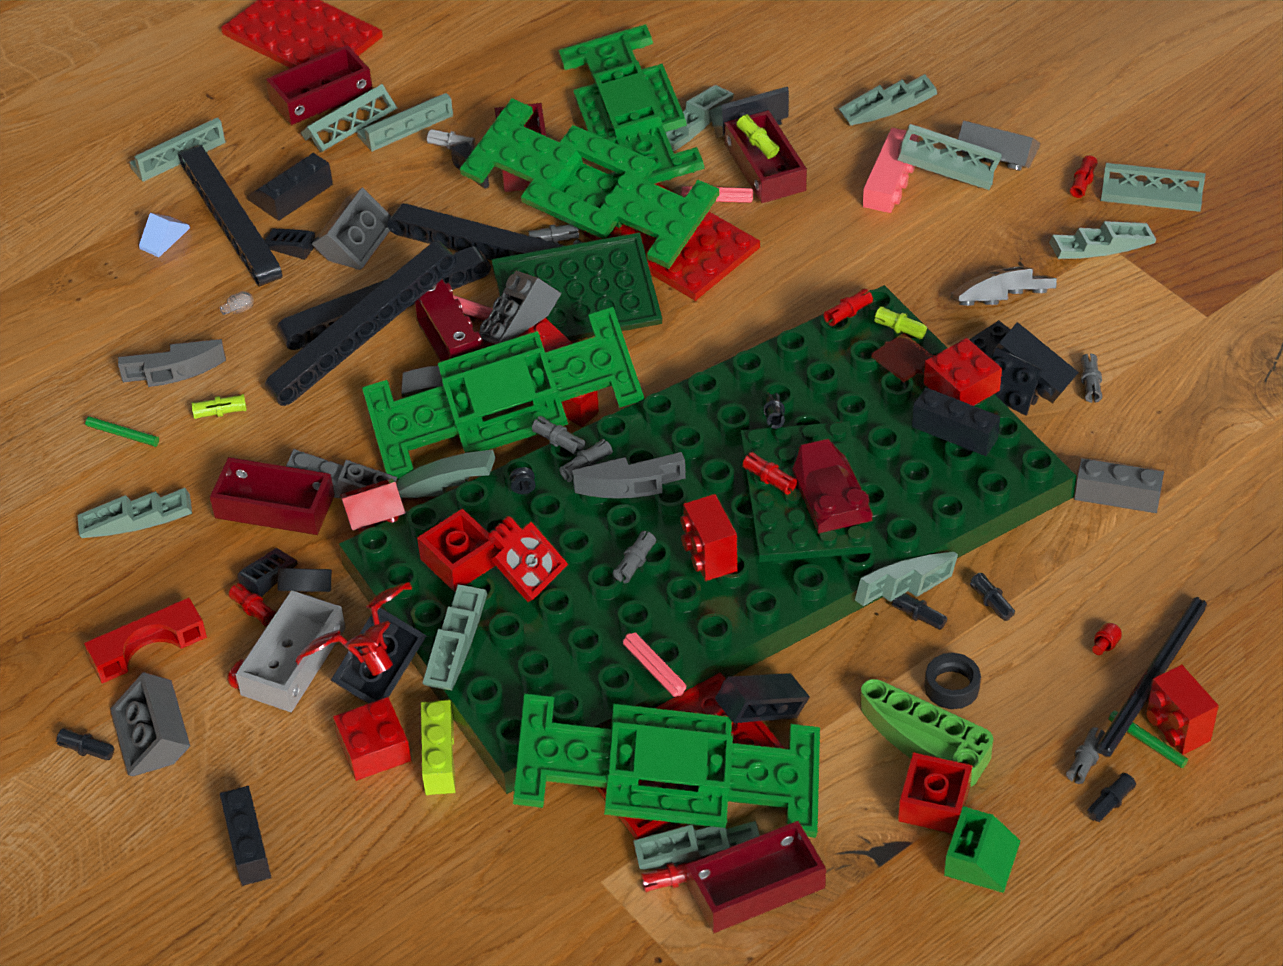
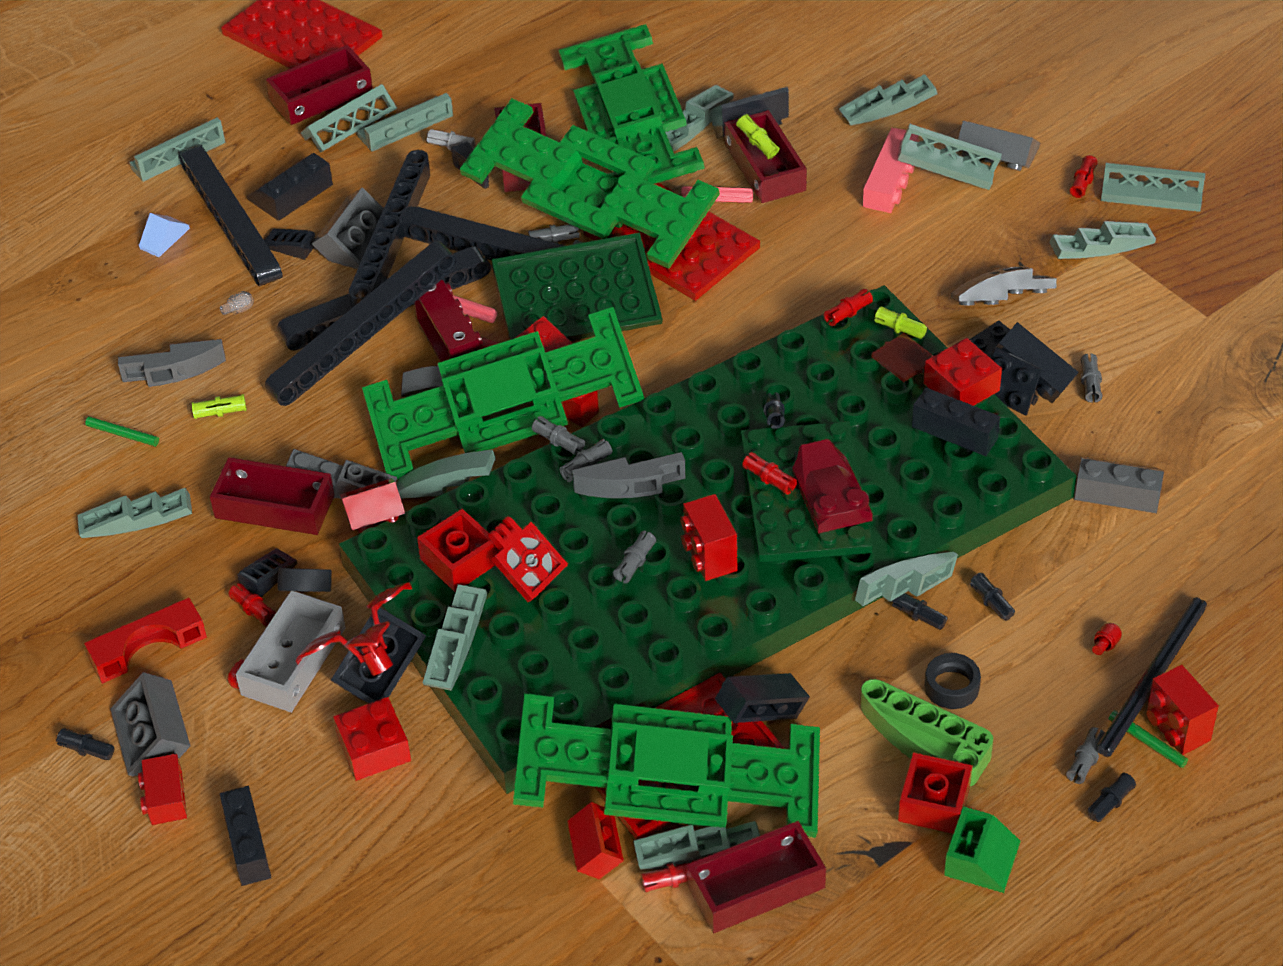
(163, 789): none -> red brick
(391, 226): none -> black beam
(437, 747): lime arch -> none
(518, 308): dark grey slope -> none
(522, 480): black bush -> none
(595, 841): none -> red brick
(654, 664): coral axle -> none

